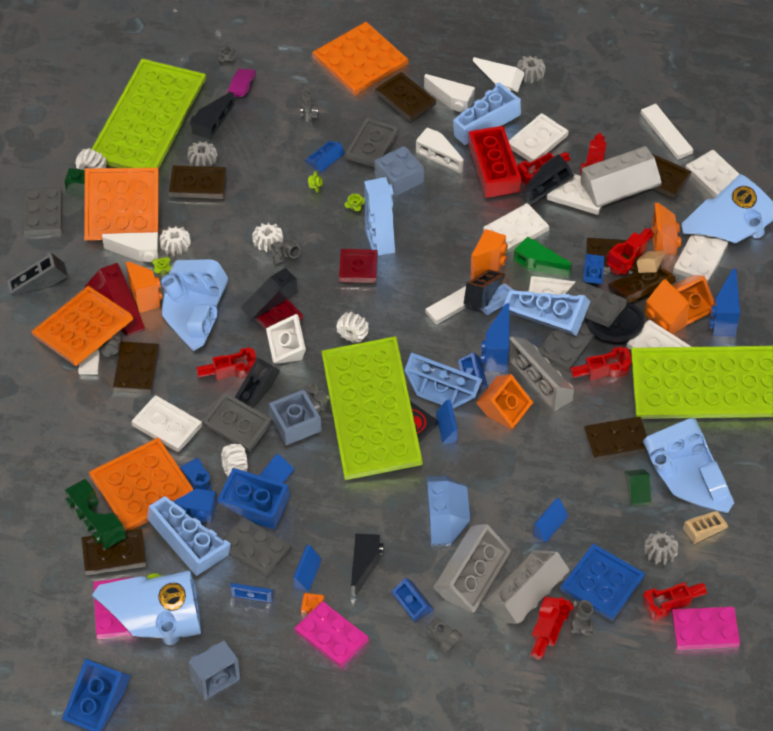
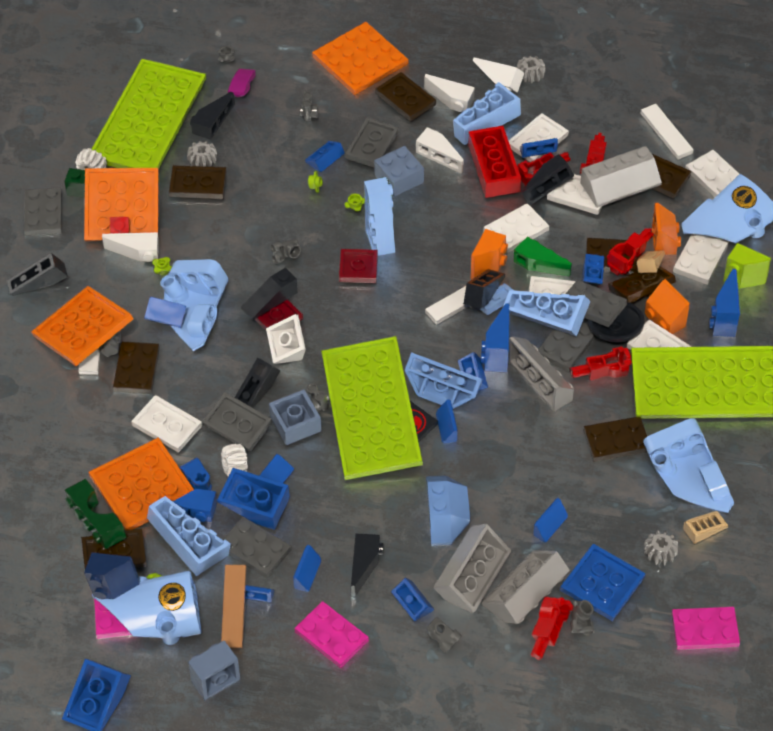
(110, 575): none -> dark blue slope
(112, 284): dark red wedge -> none
(119, 225): none -> red plate
(144, 287): orange slope -> none
(165, 312): none -> slope
(175, 241): white gear -> none
(226, 365): red piece -> none
(234, 605): none -> medium nougat tile
(266, 235): white gear -> none
(310, 602): orange tile -> none
(352, 327): white gear -> none
(505, 401): orange slope -> none
(539, 147): none -> blue slope
(638, 487): dark green slope -> none
(678, 597): red piece -> none
(697, 293): orange slope -> none
(750, 266): none -> lime slope

